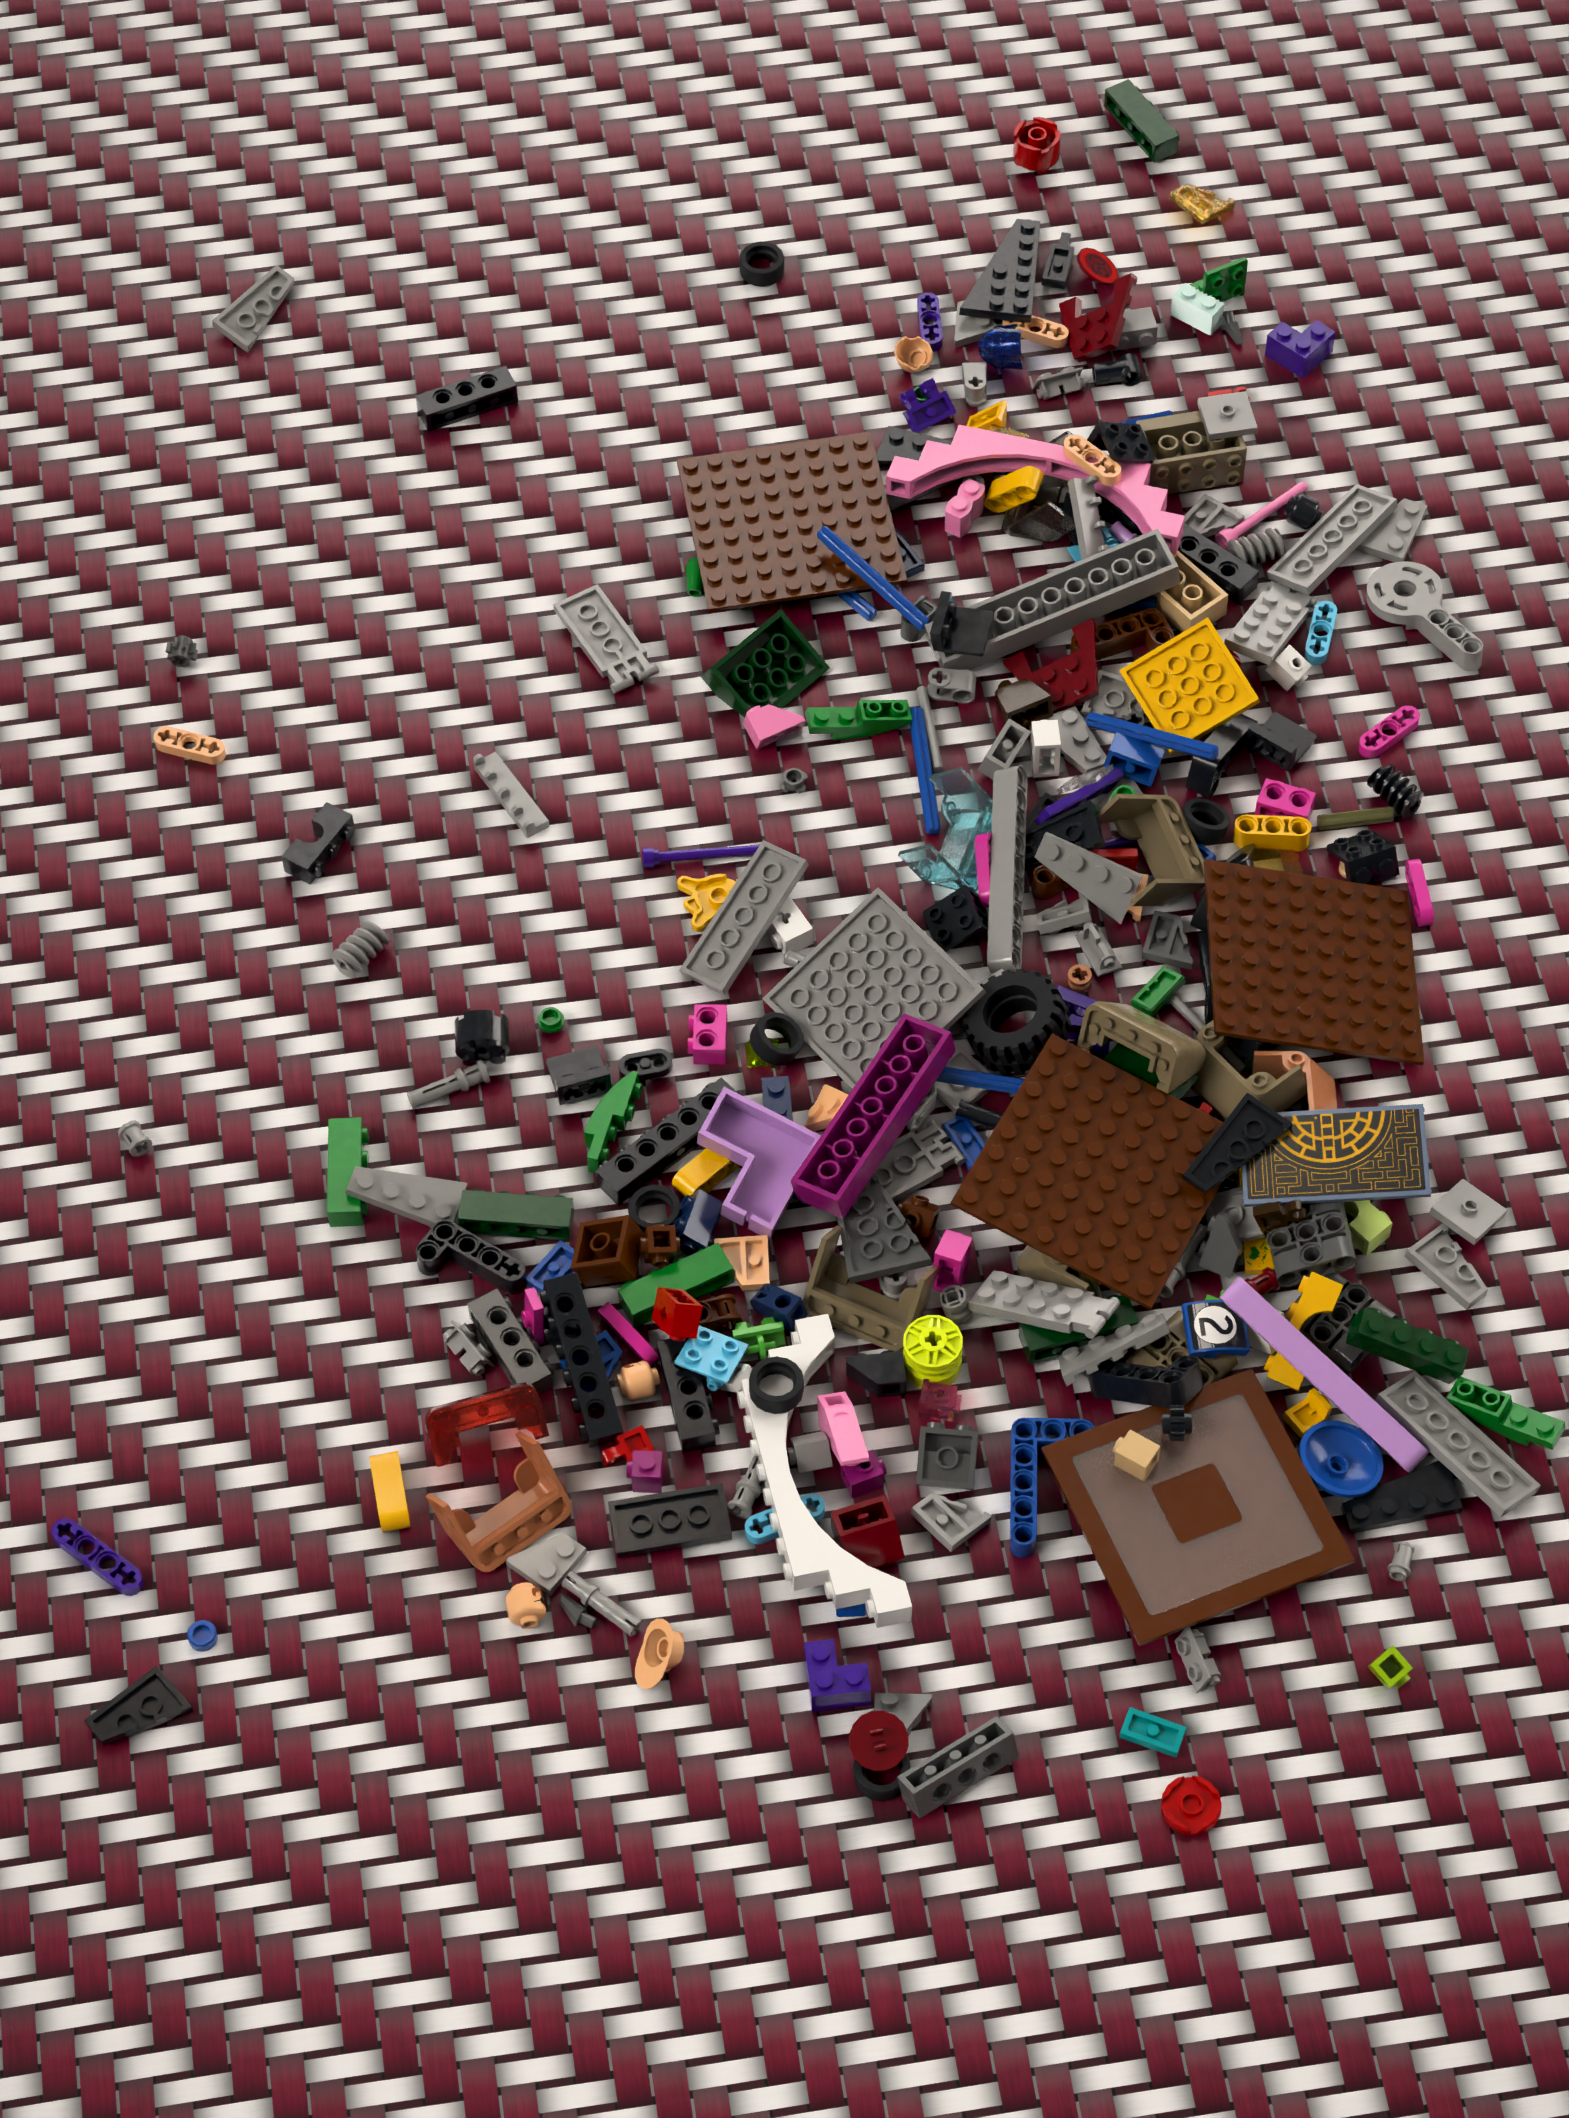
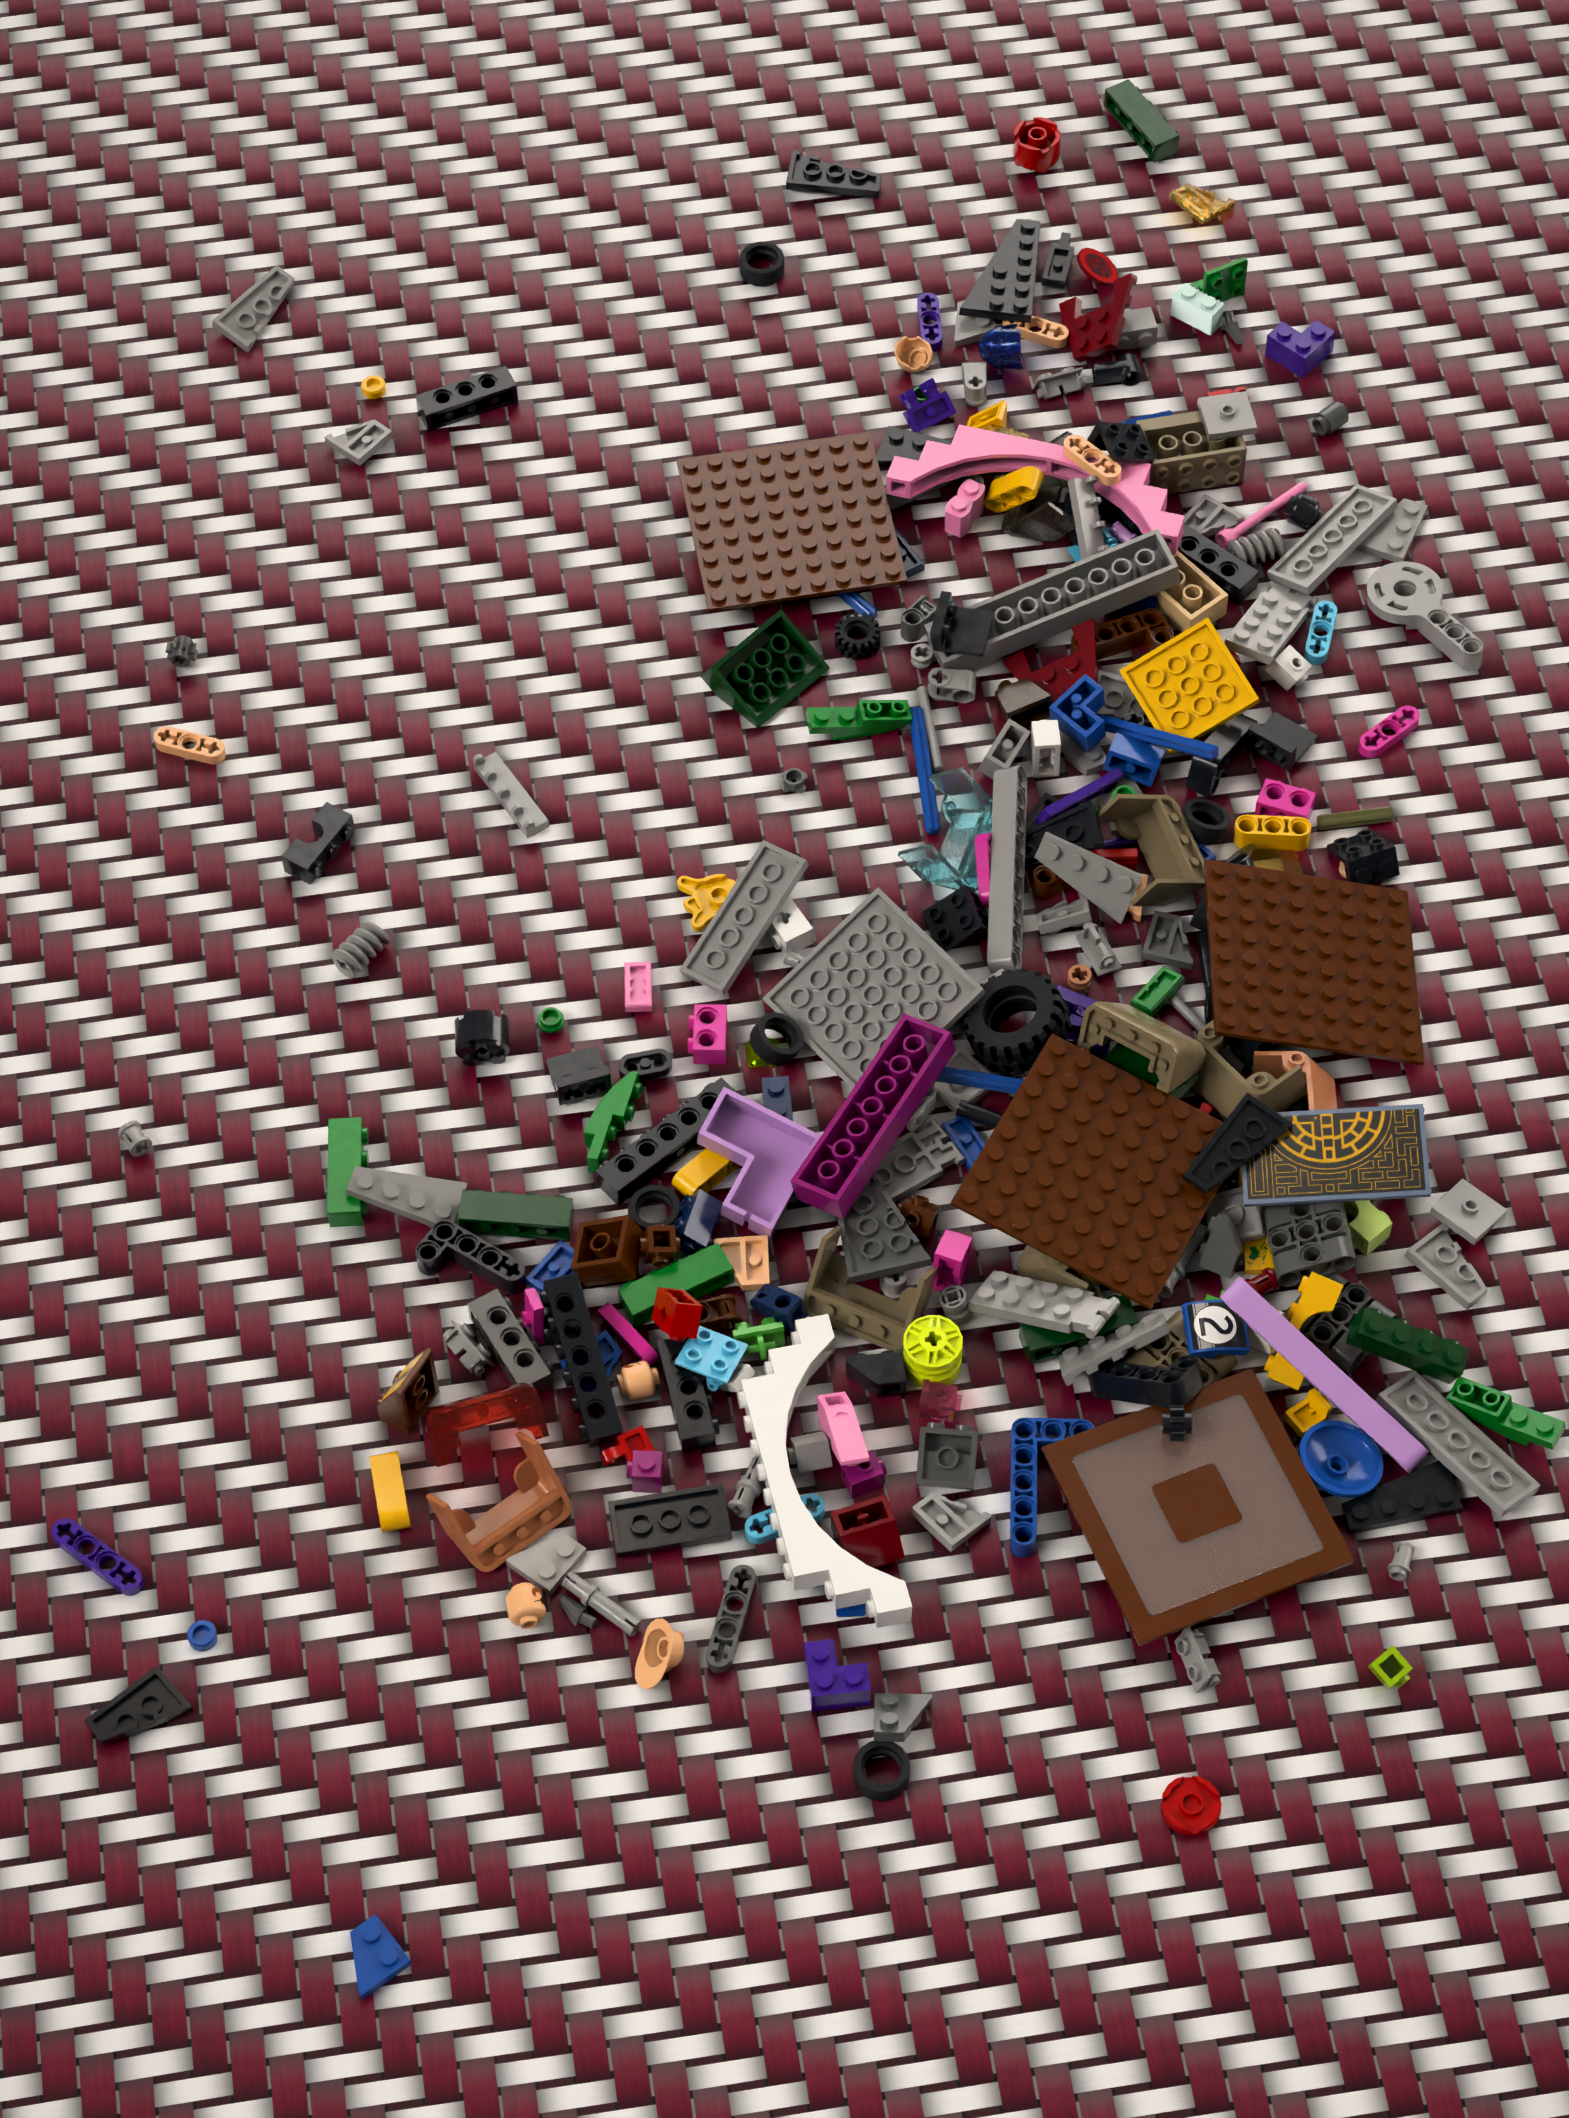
(360, 441): none -> light grey wing
(373, 387): none -> yellow tile
(376, 1956): none -> blue wing
(410, 1393): none -> reddish brown slope
(459, 1081): light grey pin -> none
(605, 638): light grey hinge -> none
(638, 986): none -> bright pink plate
(653, 857): dark purple piece -> none
(693, 578): green cone -> none
(731, 1618): none -> dark grey beam
(771, 724): bright pink slope -> none
(772, 1403): black tyre -> none
(823, 177): none -> black wing
(825, 1108): light nougat wing -> none
(860, 647): none -> black tyre
(873, 578): blue axle -> none
(878, 1740): dark red piece -> none
(923, 650): none -> light grey bush
(958, 1767): dark grey brick -> none
(1077, 711): none -> blue brick
(1085, 779): clear piece -> none
(1136, 1454): tan brick -> none
(1152, 1732): teal plate -> none
(1276, 1216): dark brown plate -> none
(1330, 418): none -> dark grey brick
(1396, 790): black piece -> none
(1419, 892): dark pink beam -> none

